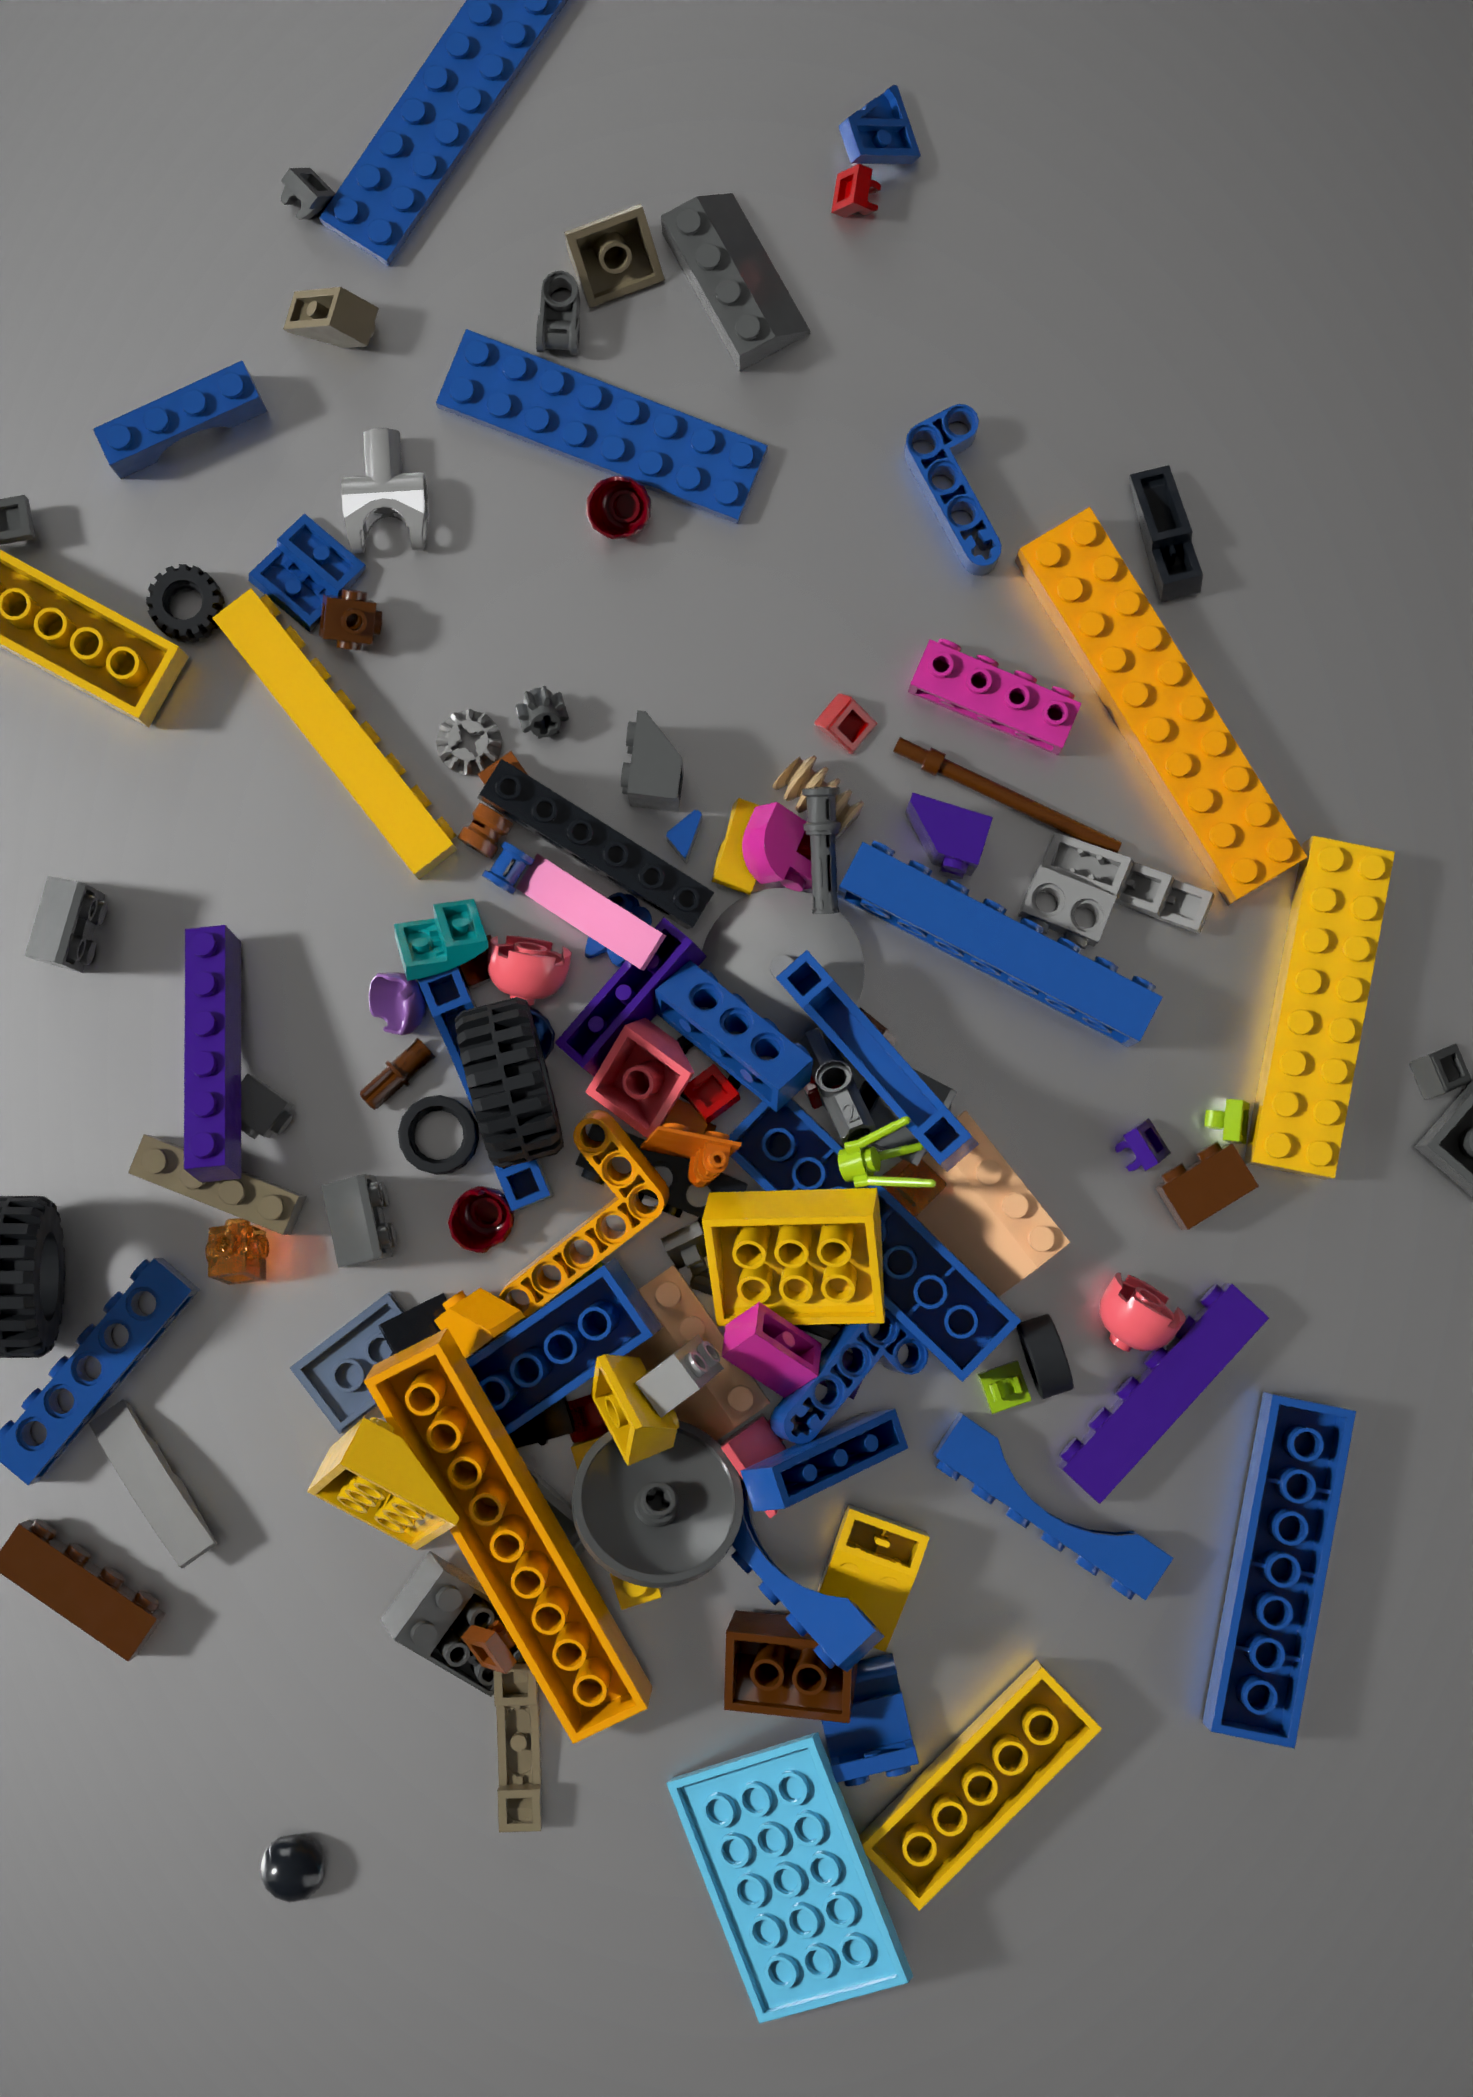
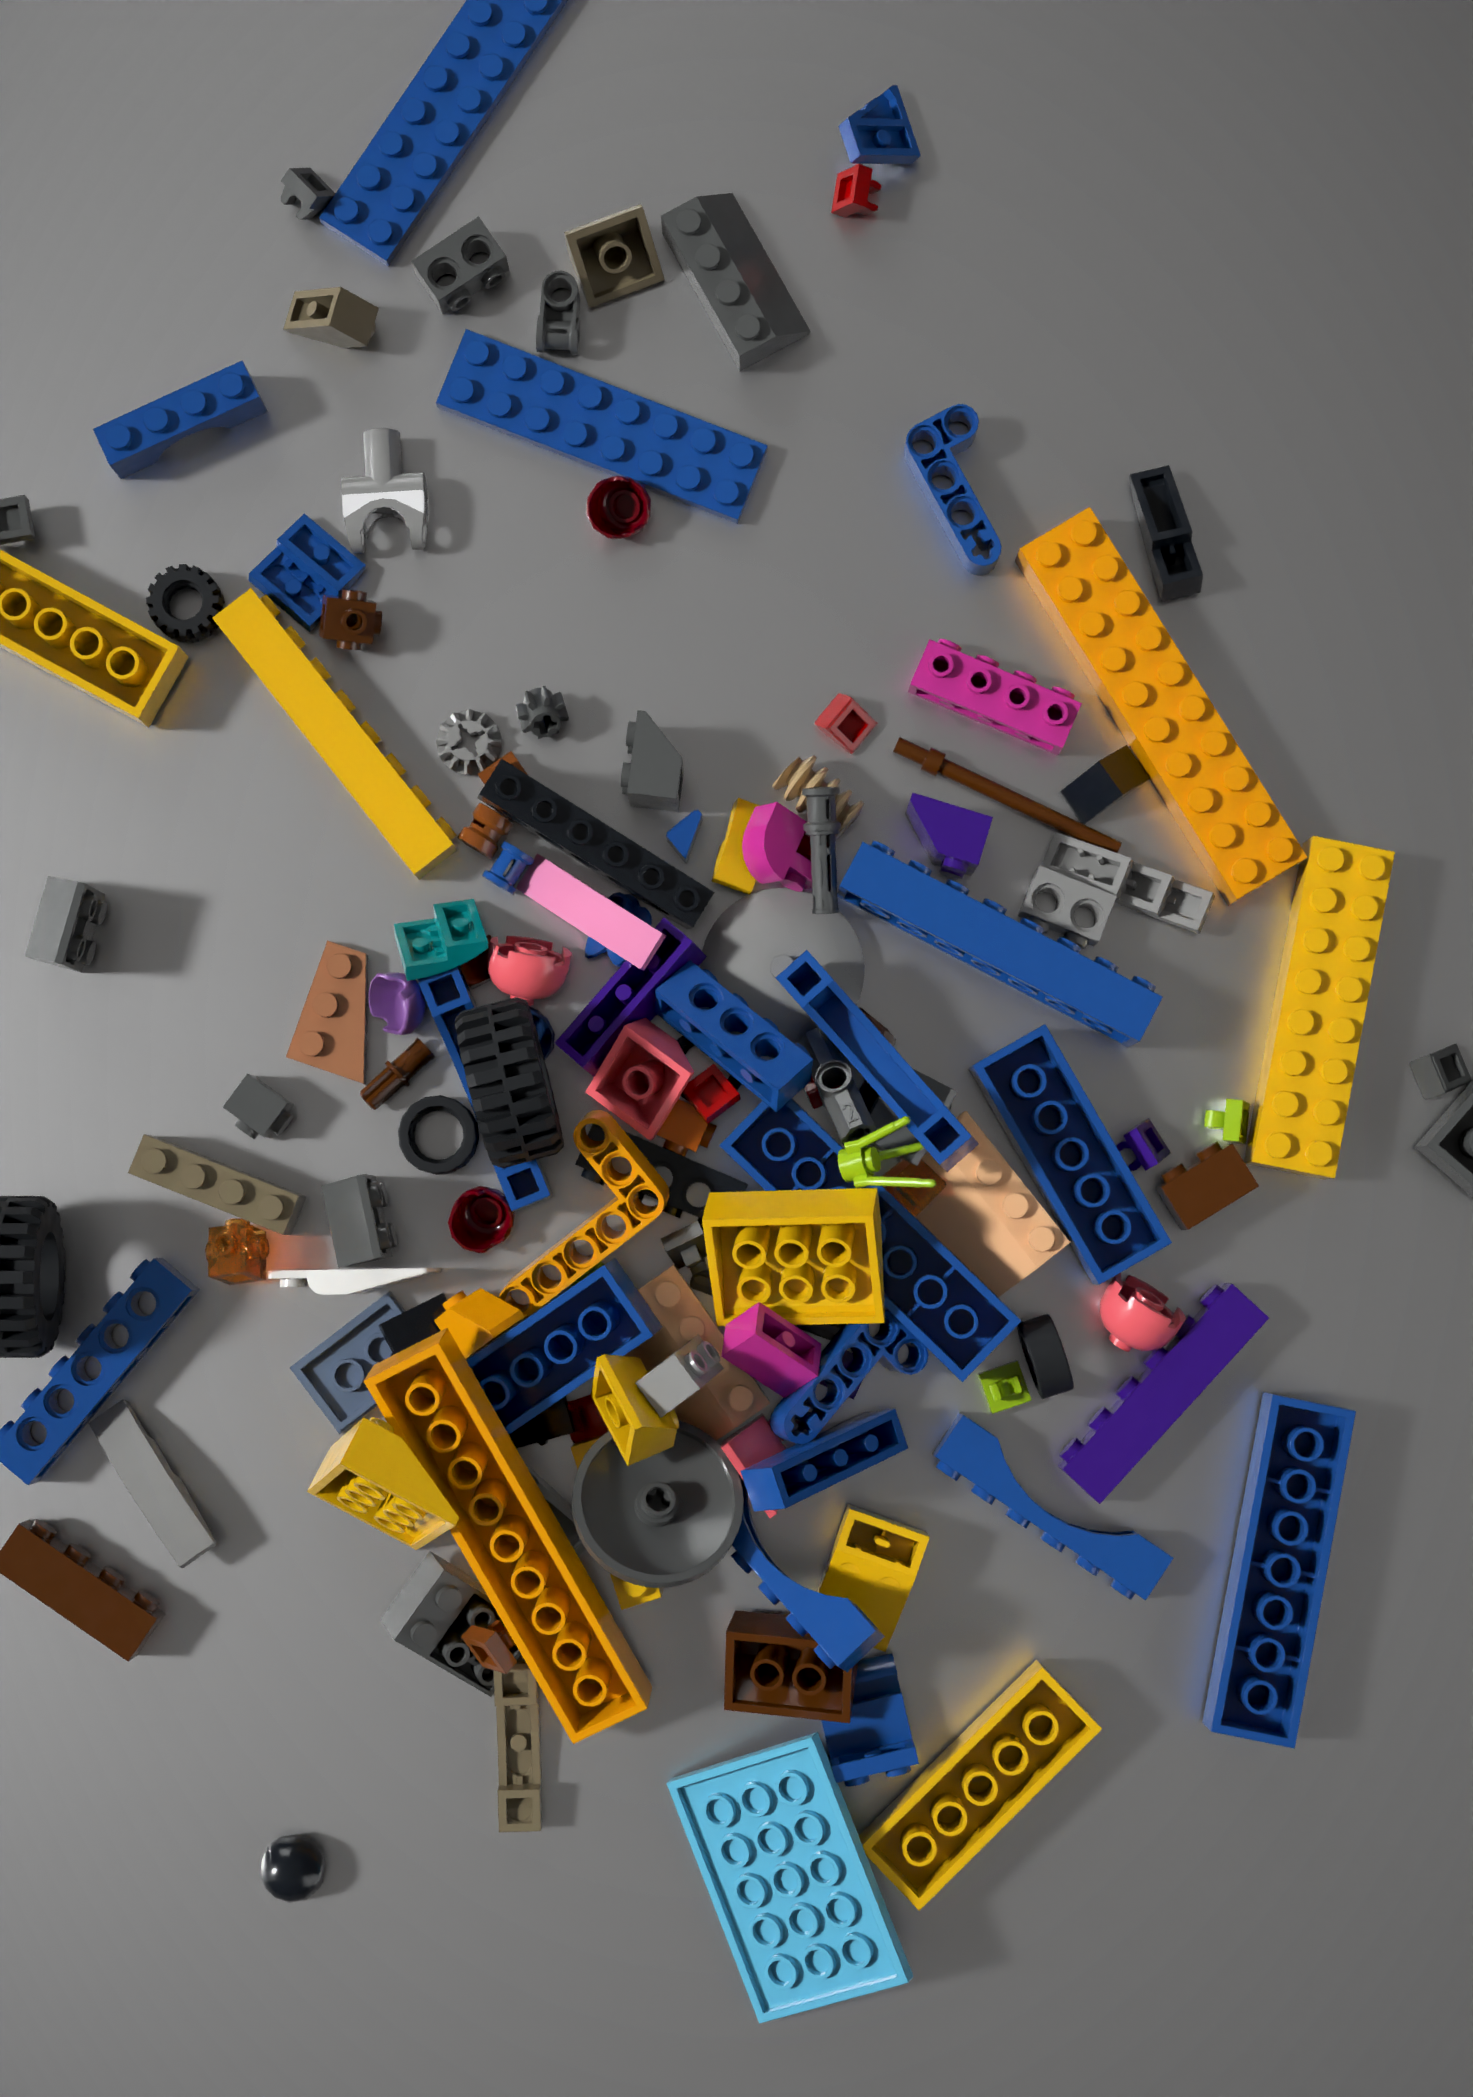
(212, 1054): dark purple brick -> none
(334, 1015): none -> nougat wing
(349, 1280): none -> white piece
(453, 258): none -> dark grey brick
(707, 1152): orange hinge -> none
(1070, 1155): none -> blue brick
(1104, 784): none -> black slope

